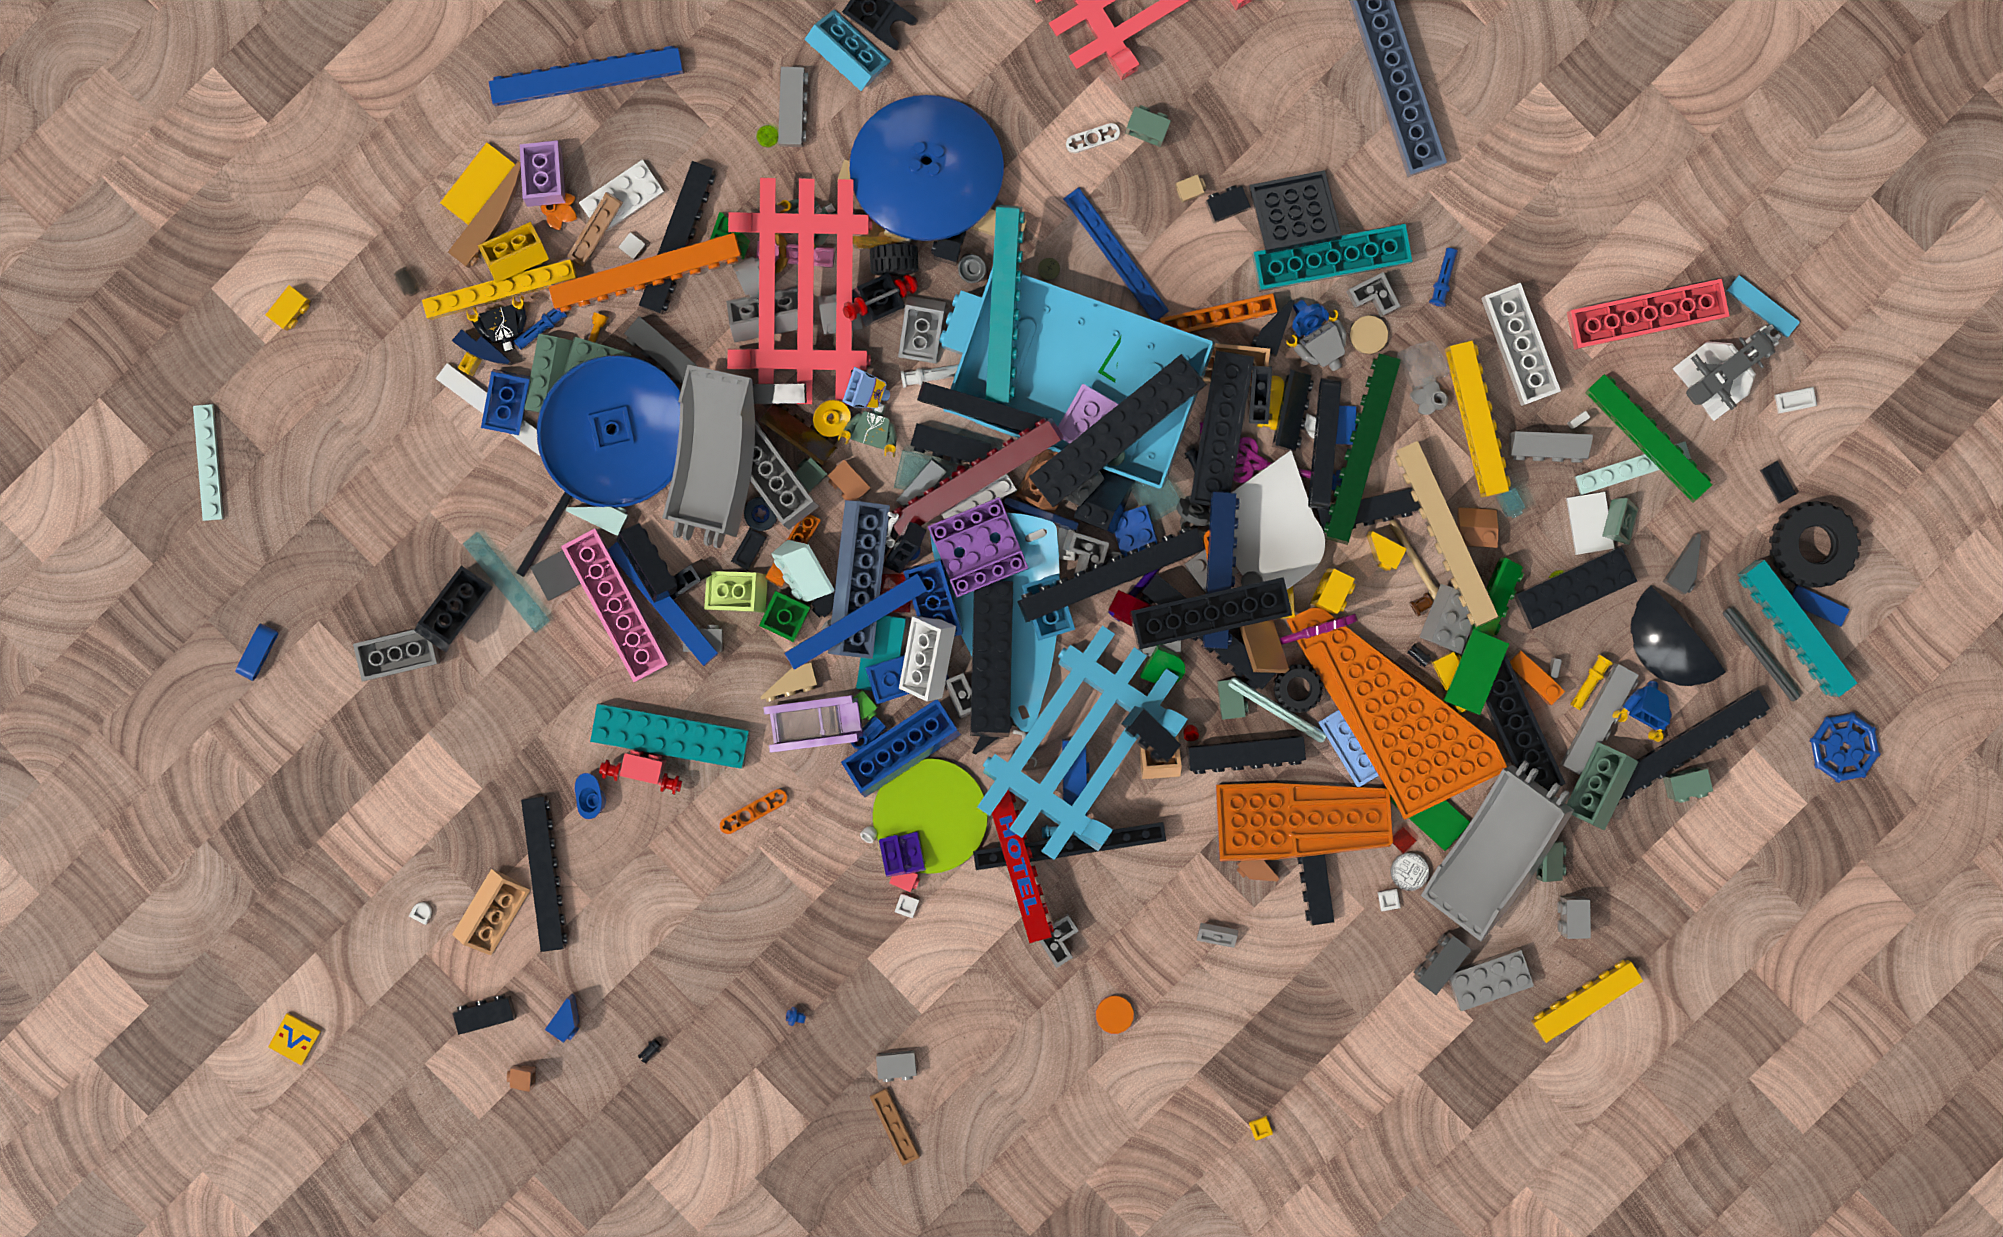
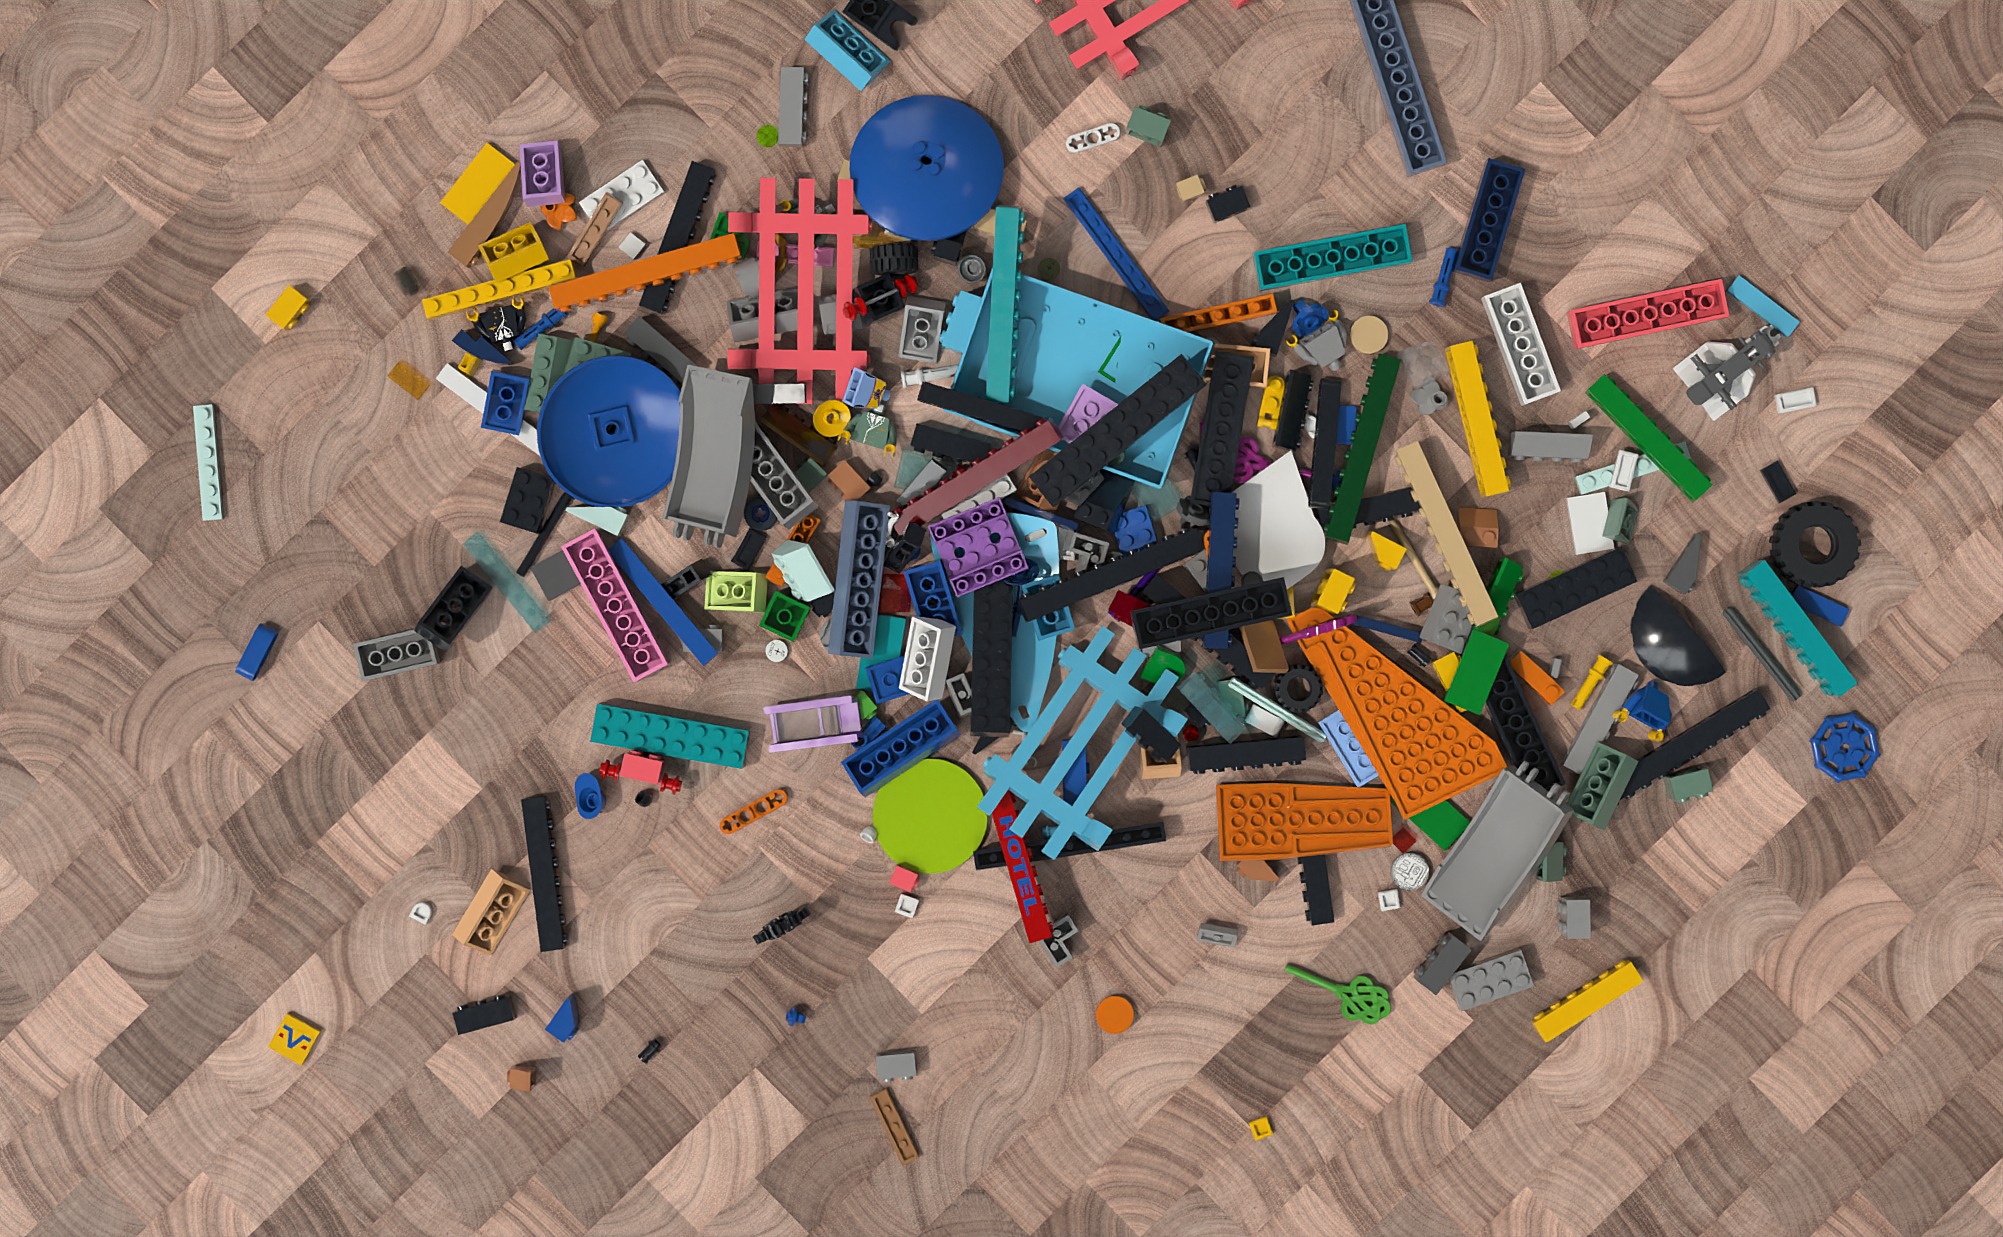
(408, 380): none -> clear yellow tile
(527, 500): none -> black brick
(586, 76): blue brick -> none
(643, 798): none -> black hinge
(646, 562): black brick -> none
(776, 650): none -> white piece
(786, 922): none -> black gear
(793, 680): tan slope -> none
(855, 621): blue tile -> none
(875, 479): none -> black hinge
(902, 854): dark purple slope -> none
(1020, 579): none -> dark blue dish
(1196, 716): none -> black brick
(1211, 707): none -> clear light blue brick
(1260, 395): black slope -> none
(1264, 720): none -> white beam
(1295, 212): black plate -> none
(1372, 1010): none -> bright green piece
(1378, 291): light grey brick -> none
(1388, 629): none -> dark blue beam
(1488, 220): none -> dark blue brick
(1510, 503): clear light blue brick -> none
(1623, 470): none -> white tile

